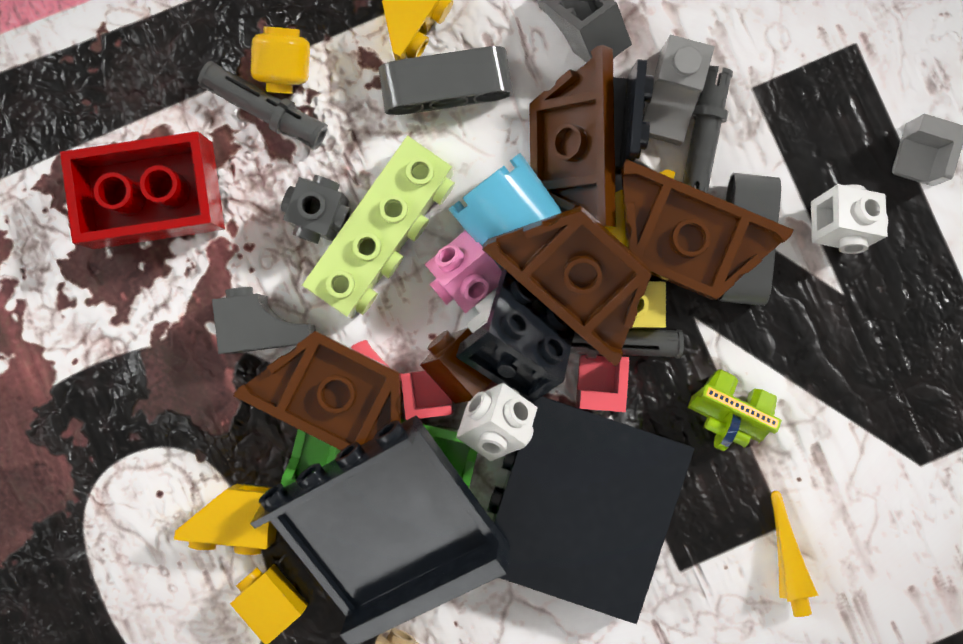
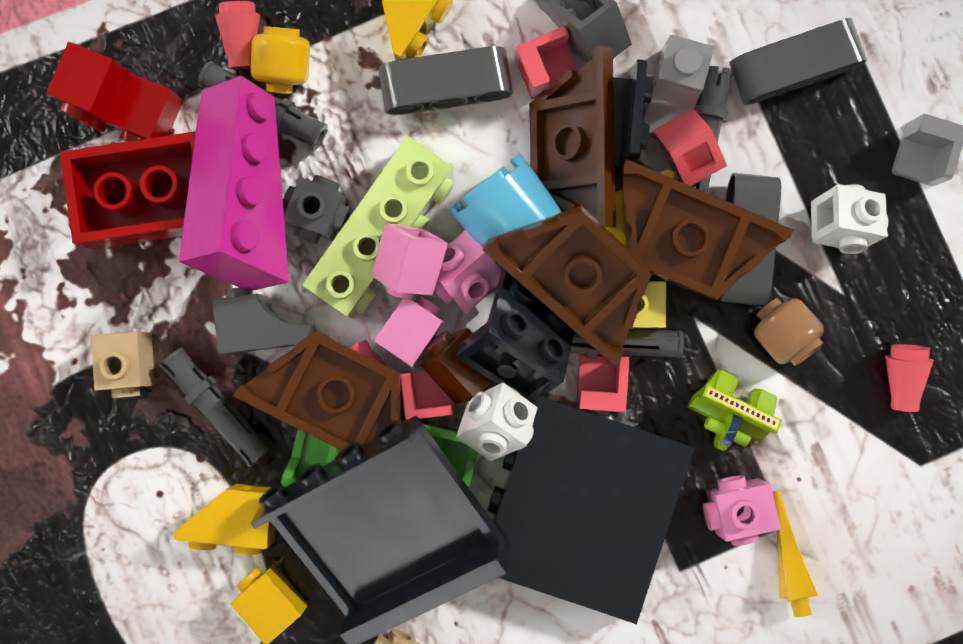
(108, 95): none -> red brick
(123, 362): none -> tan brick
(214, 406): none -> dark grey pin
(236, 189): none -> dark pink wedge
(237, 27): none -> coral cone
(409, 260): none -> bright pink brick
(410, 329): none -> bright pink brick
(544, 60): none -> coral panel
(690, 147): none -> coral panel
(741, 509): none -> bright pink brick
(788, 331): none -> medium nougat head
(798, 61): none -> dark grey beam
(907, 374): none -> coral cone

